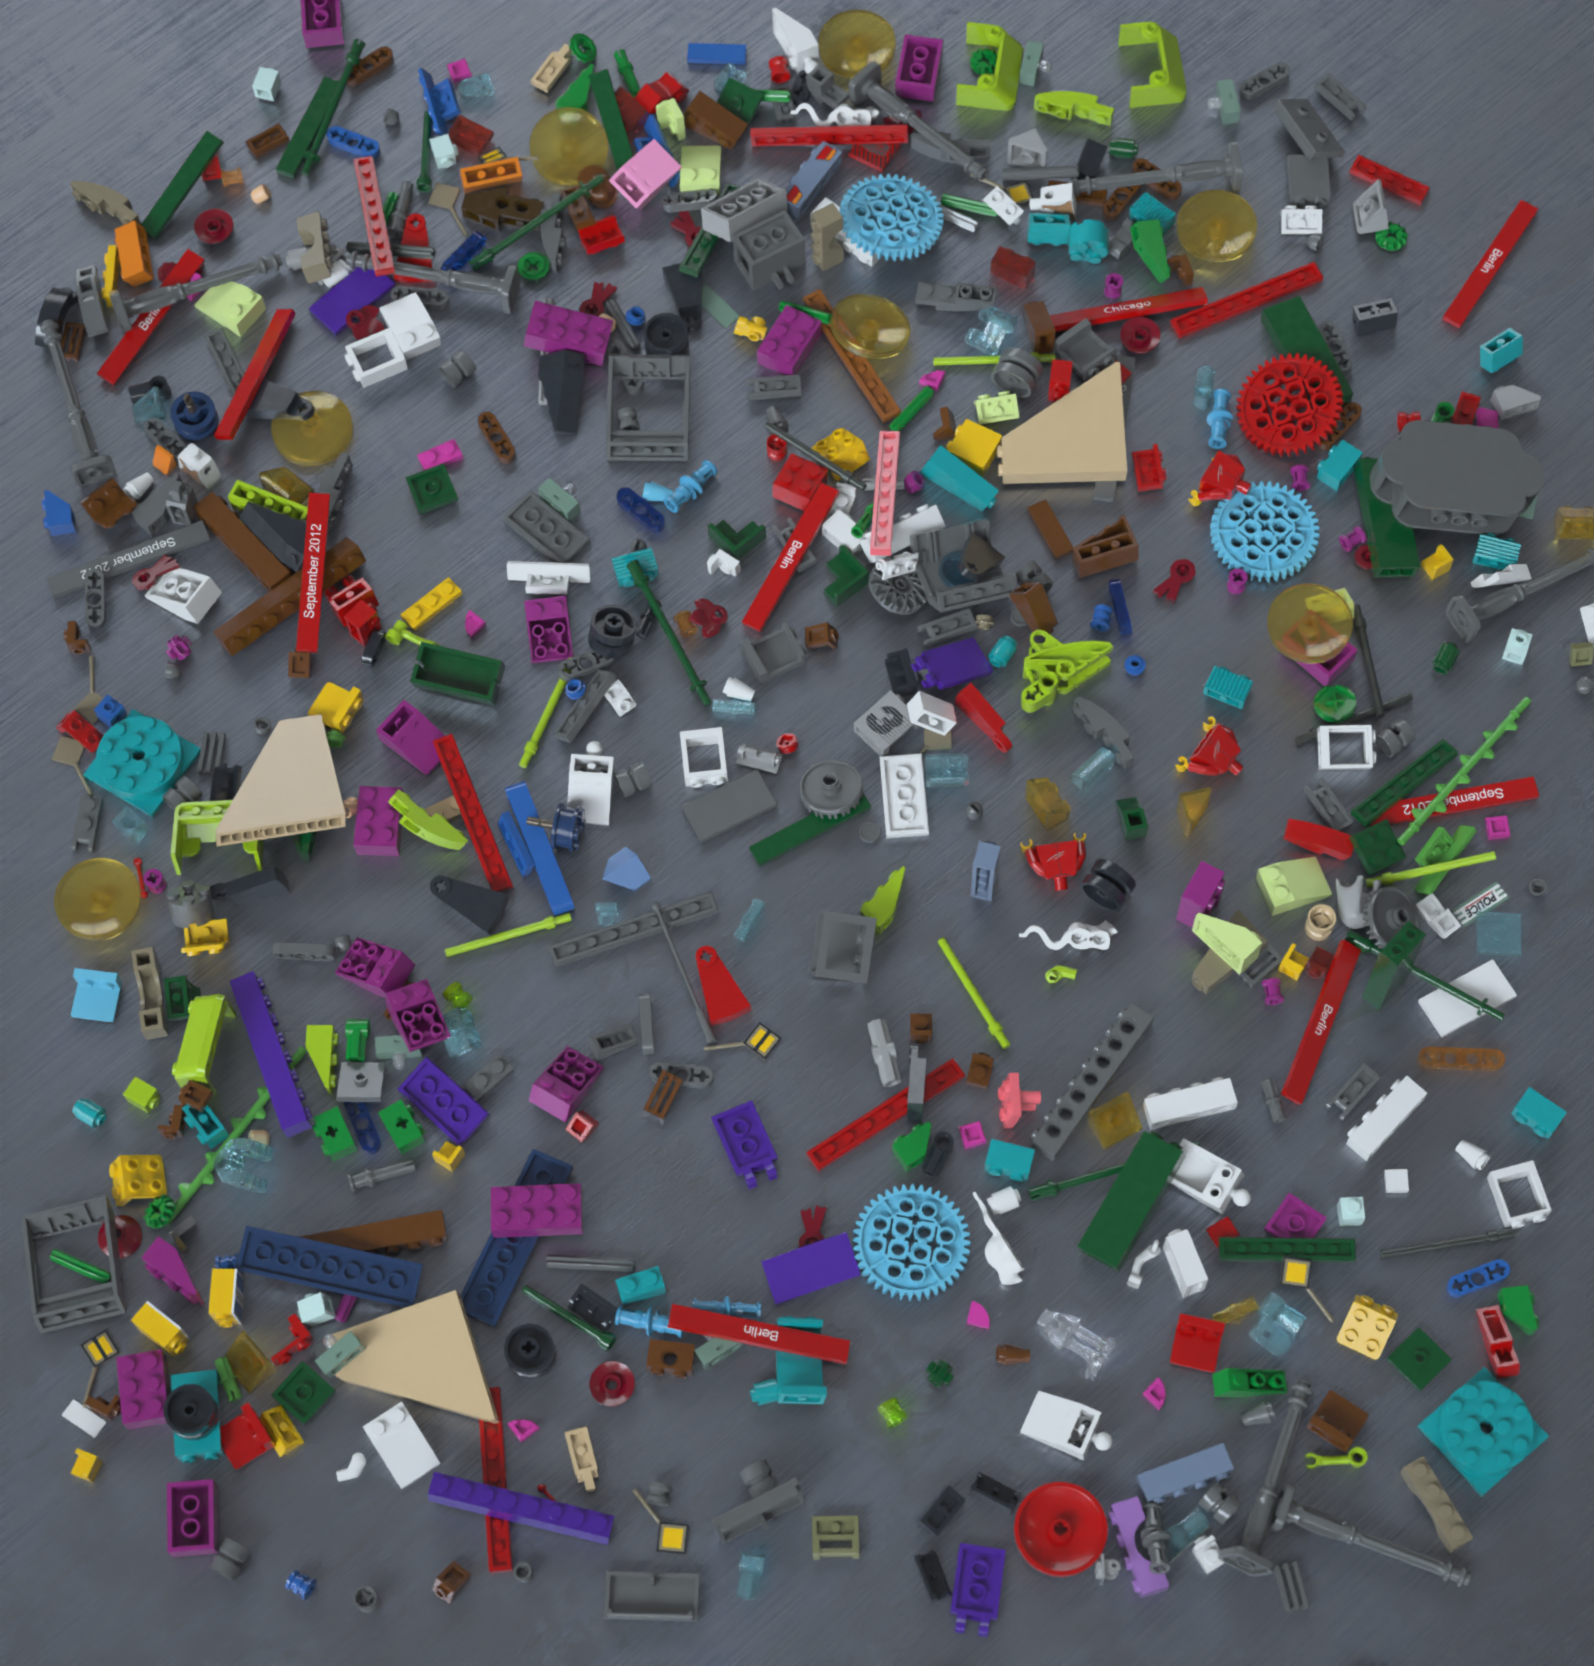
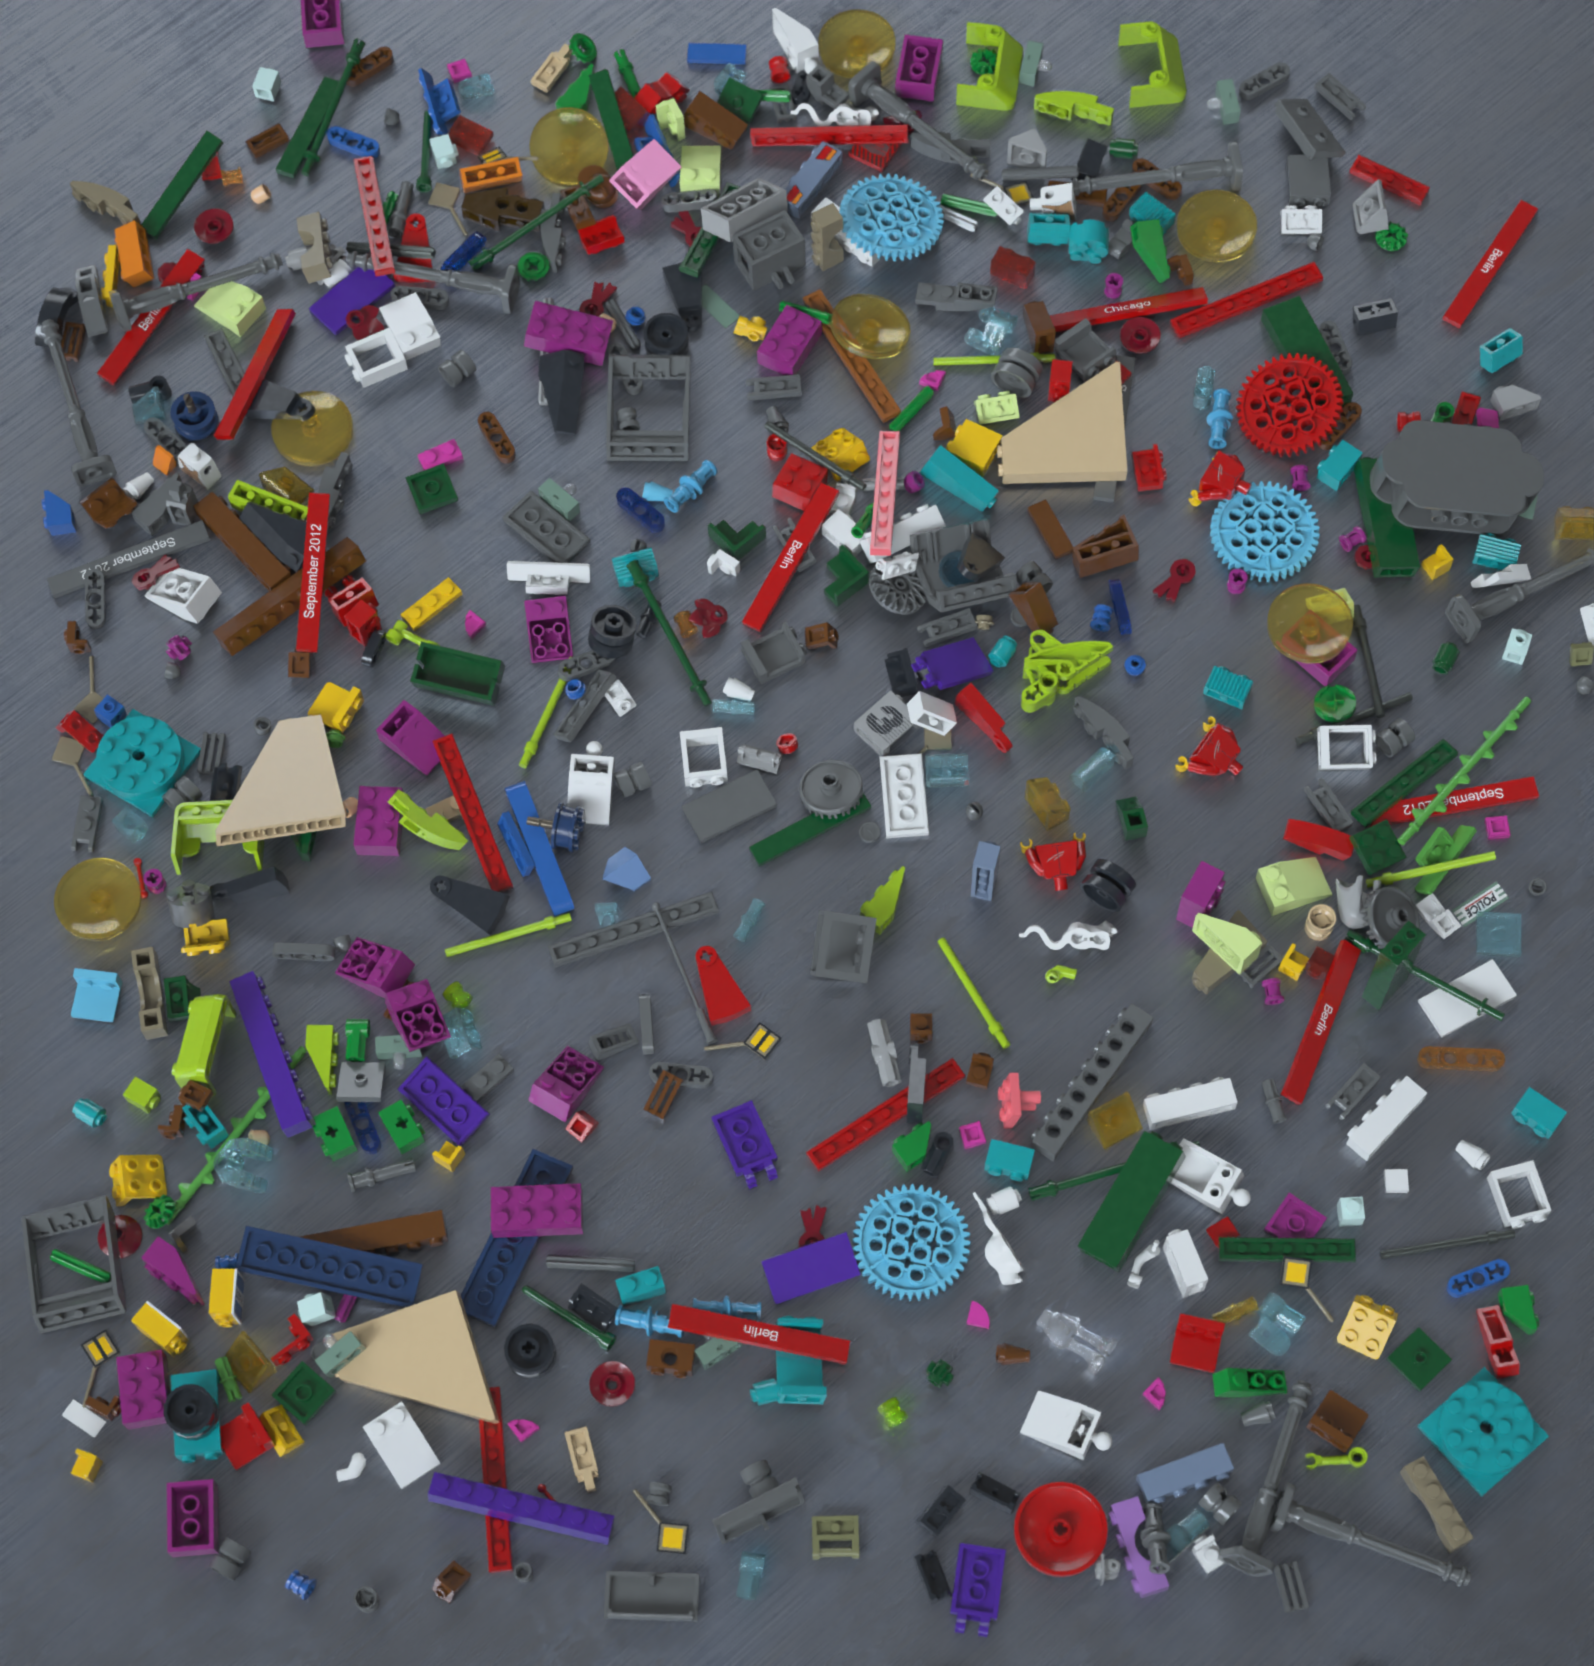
(1191, 808): clear yellow slope -> none

